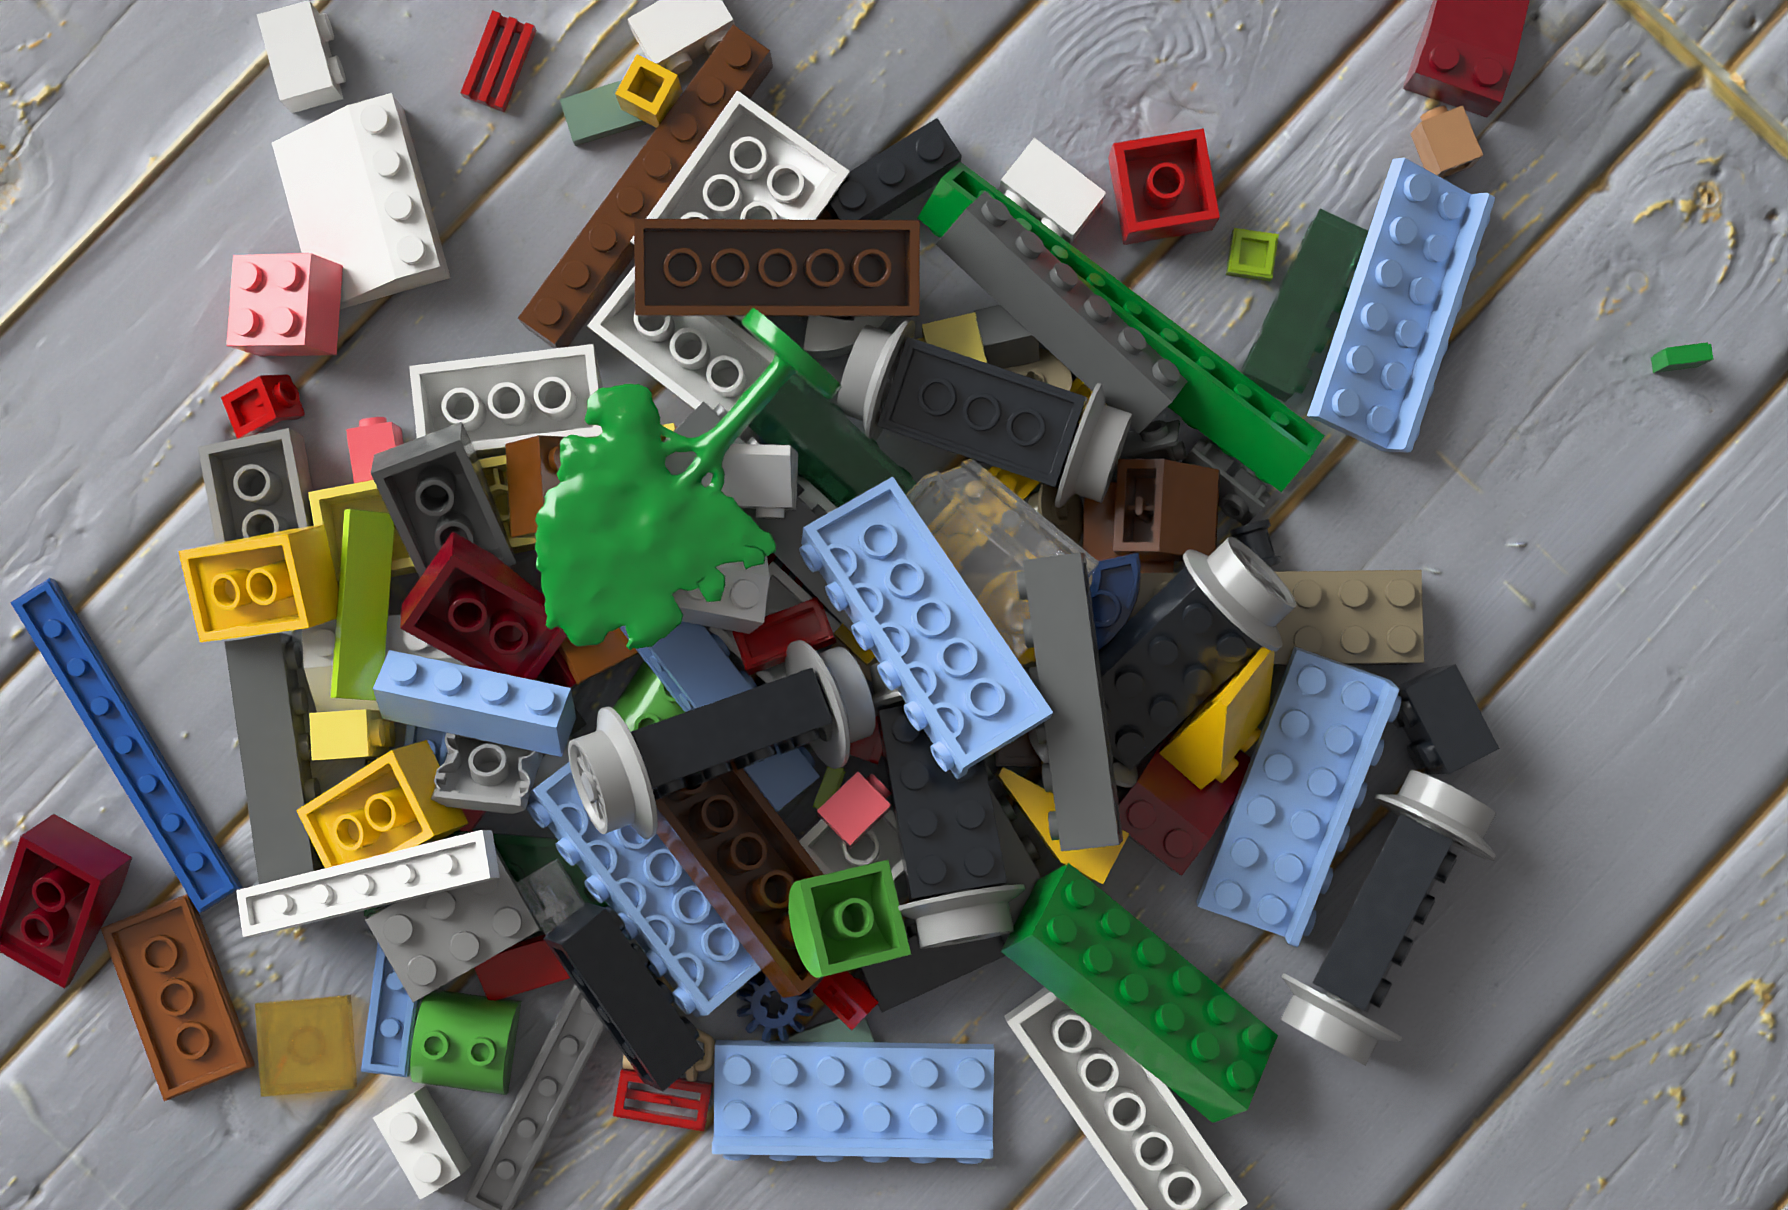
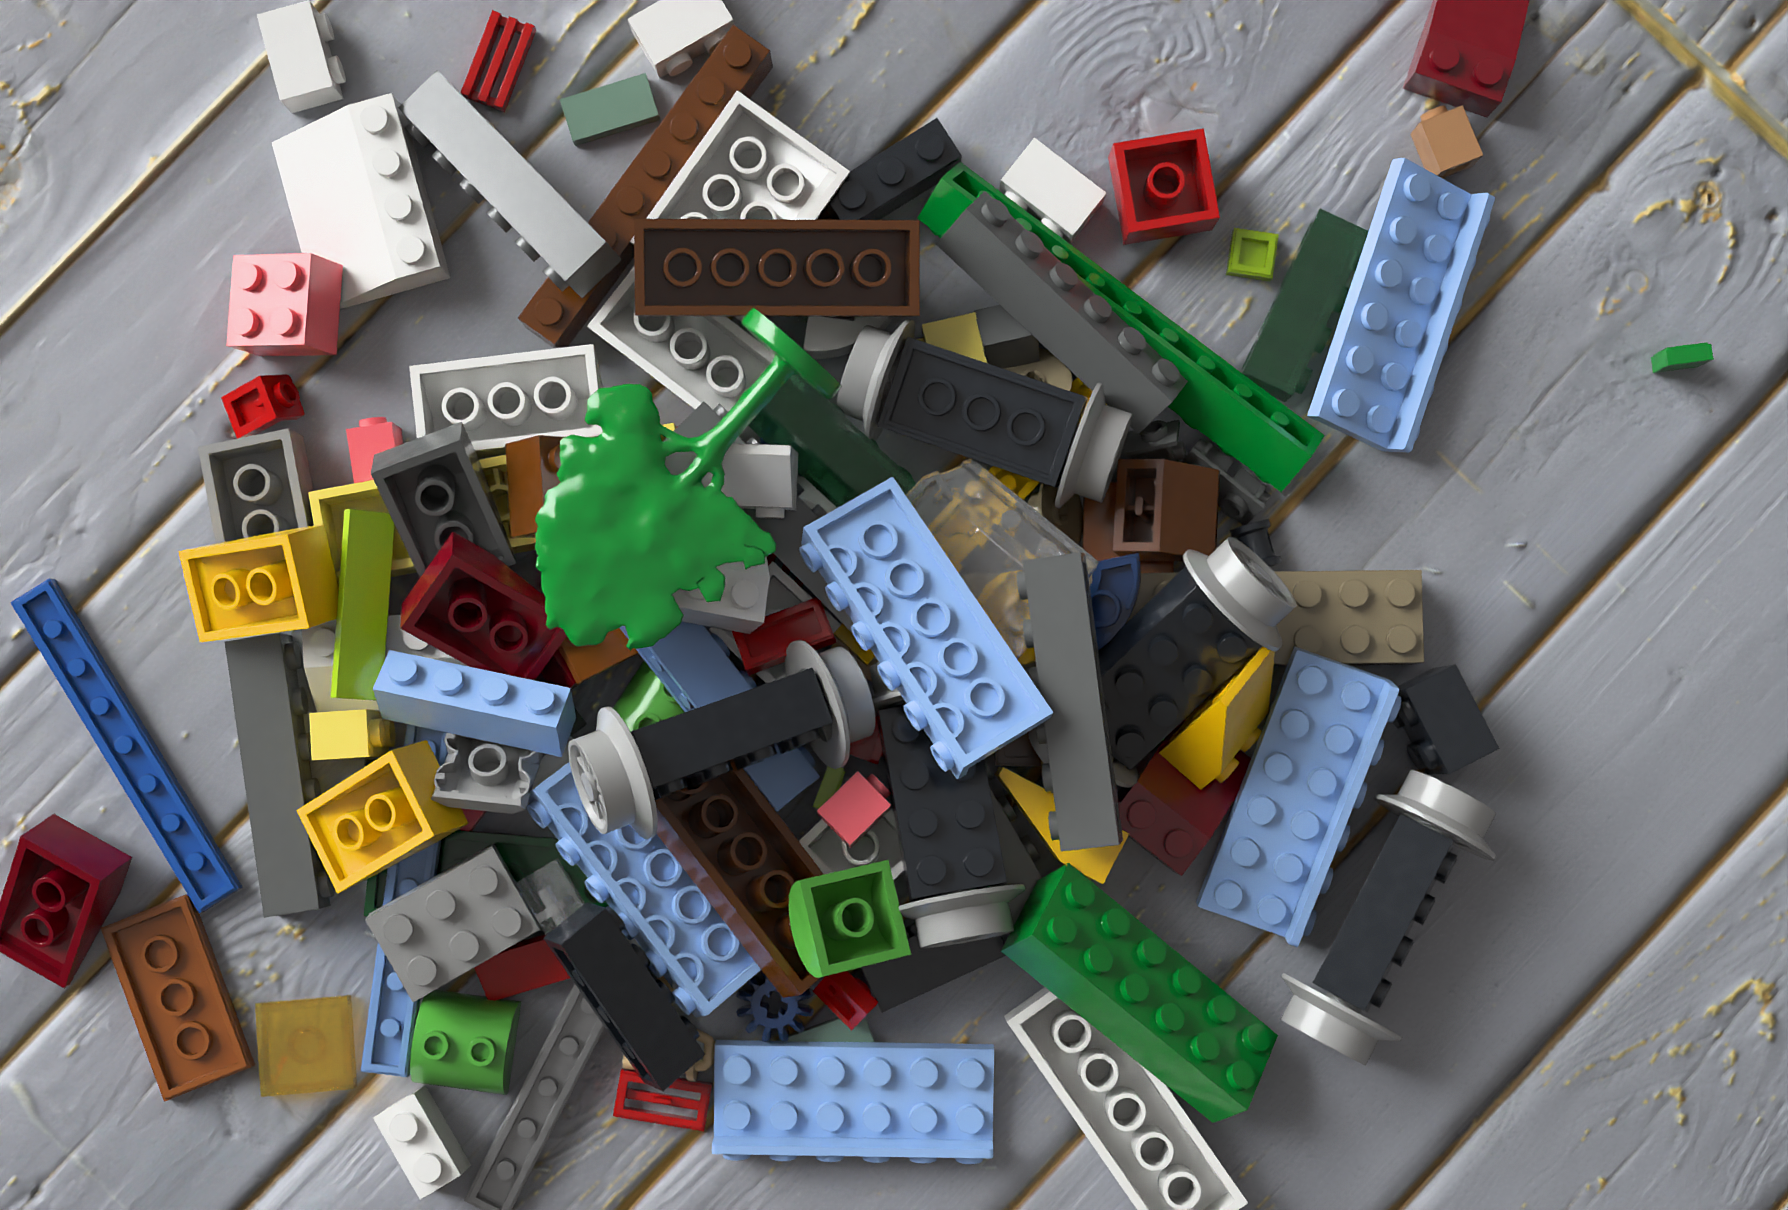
(368, 883): white plate -> none
(510, 184): none -> brick
(648, 91): yellow brick -> none

